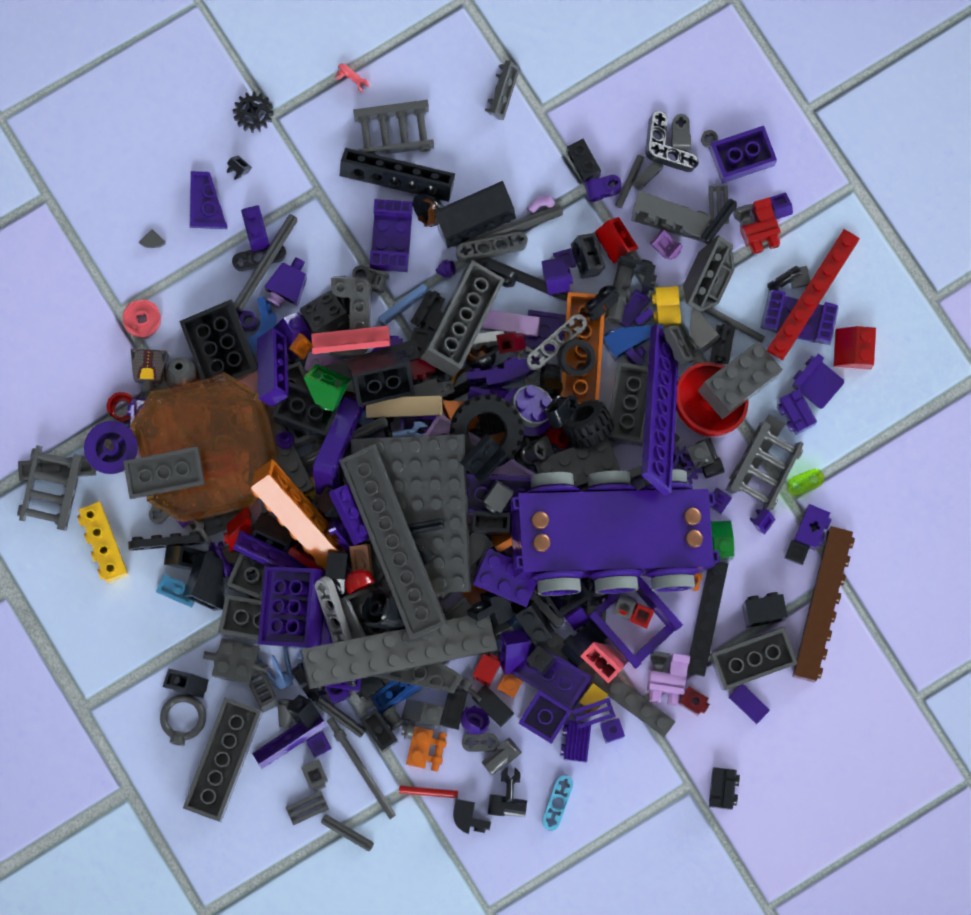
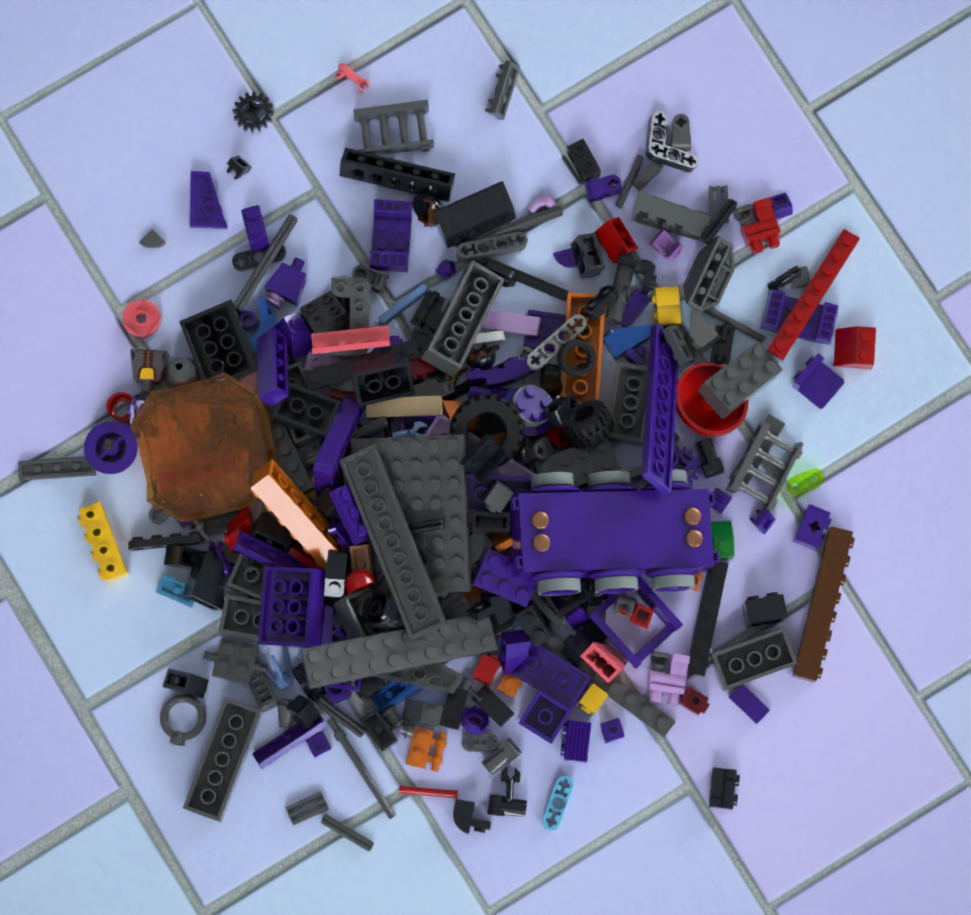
(65, 500): dark grey fence -> none
(164, 472): dark grey plate -> none
(284, 439): dark purple plate -> none
(301, 346): orange tile -> none
(308, 771): dark grey brick -> none
(324, 587): light grey beam -> none
(326, 386): green slope -> none
(510, 342): dark red brick -> none
(541, 660): black brick -> none
(557, 275): dark purple brick -> none
(609, 708): dark purple tile -> none
(643, 317): dark purple tile -> none
(700, 455): dark grey brick -> none
(707, 133): dark grey bush -> none
(742, 154): dark purple brick -> none
(797, 412): dark purple brick -> none
(797, 552): black plate -> none

